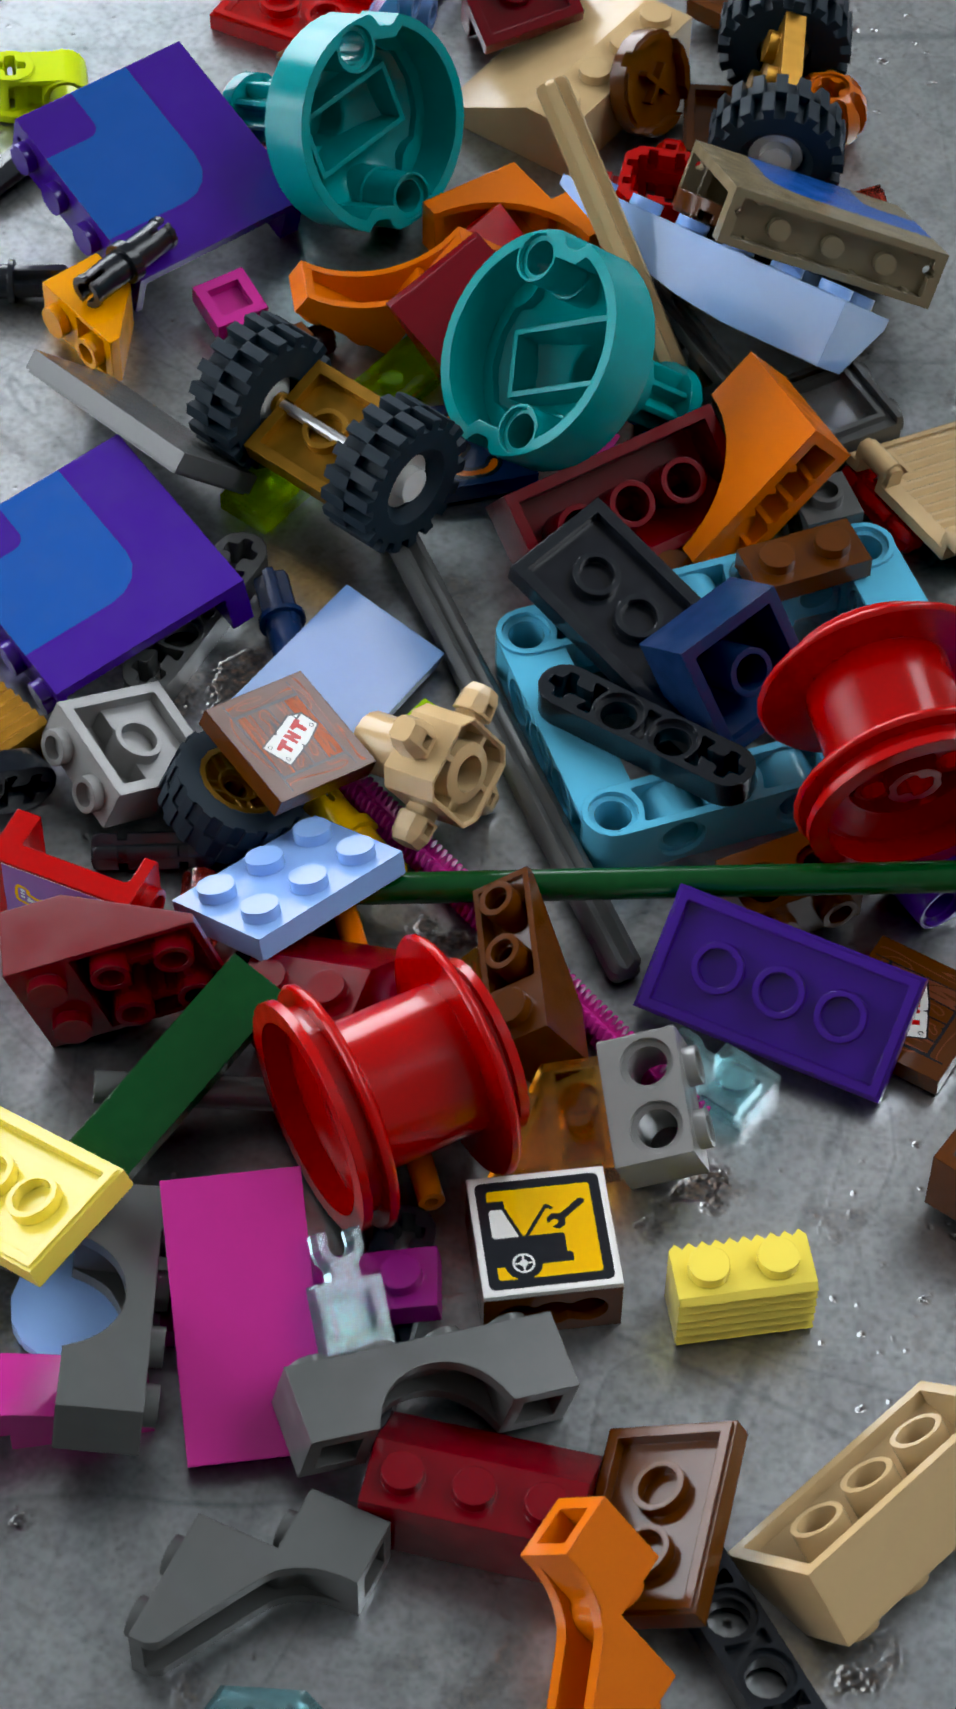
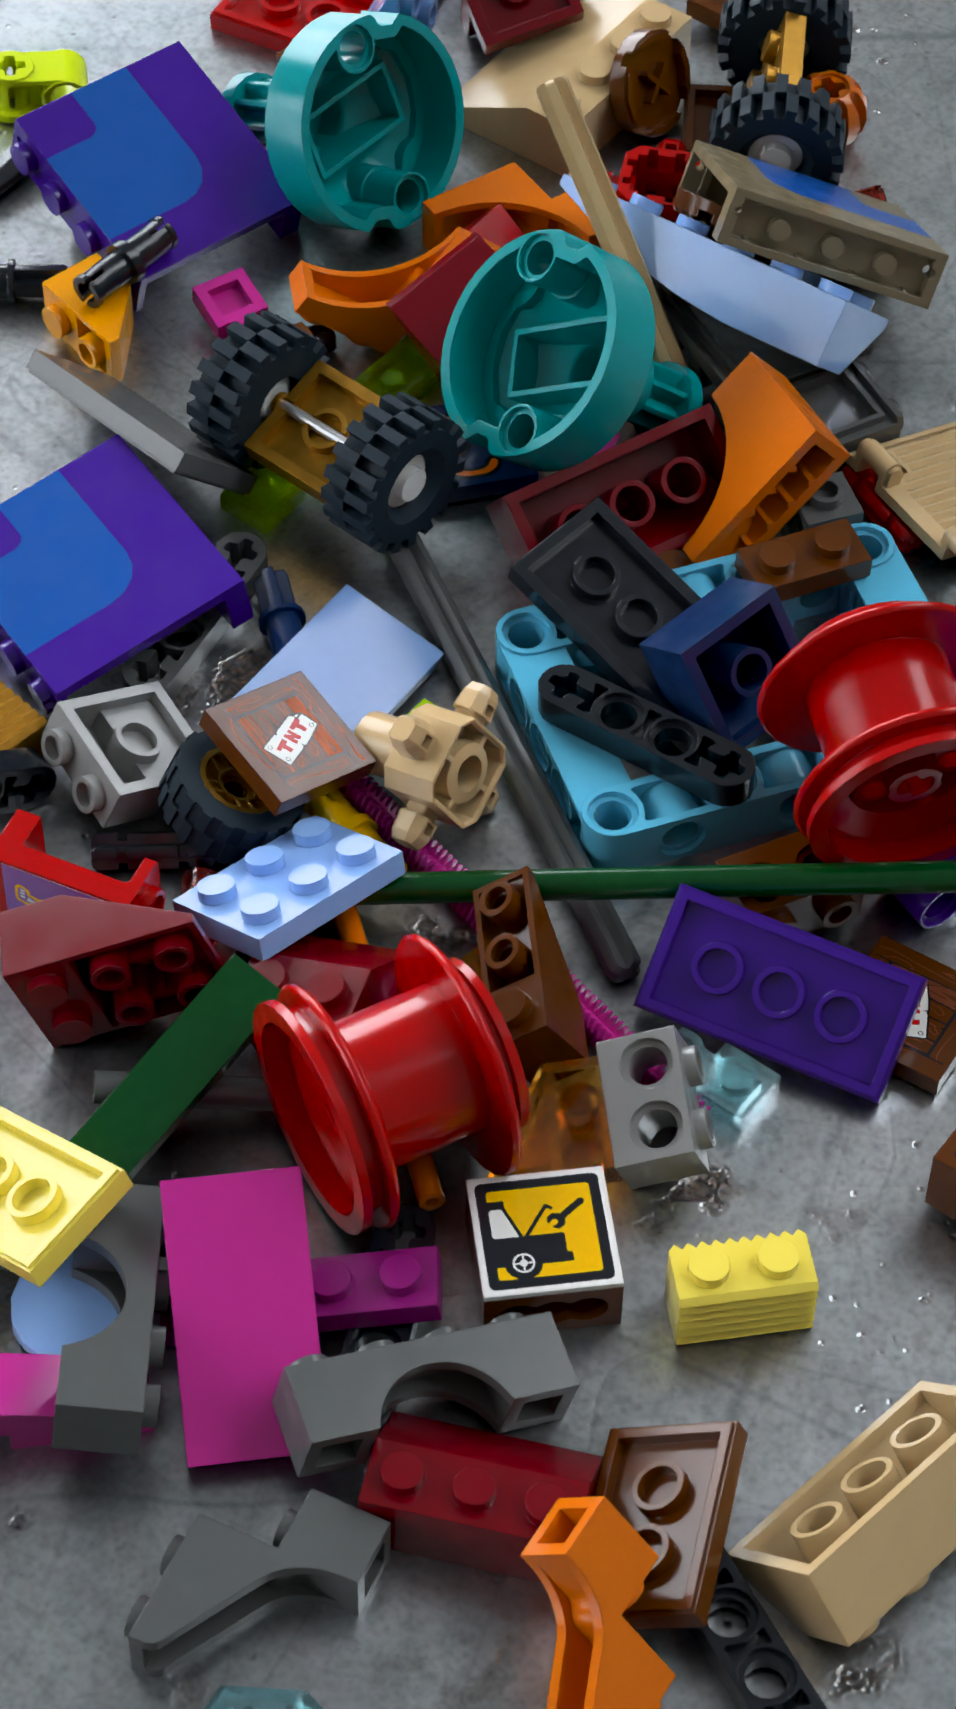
(347, 1307): clear light blue plate -> none

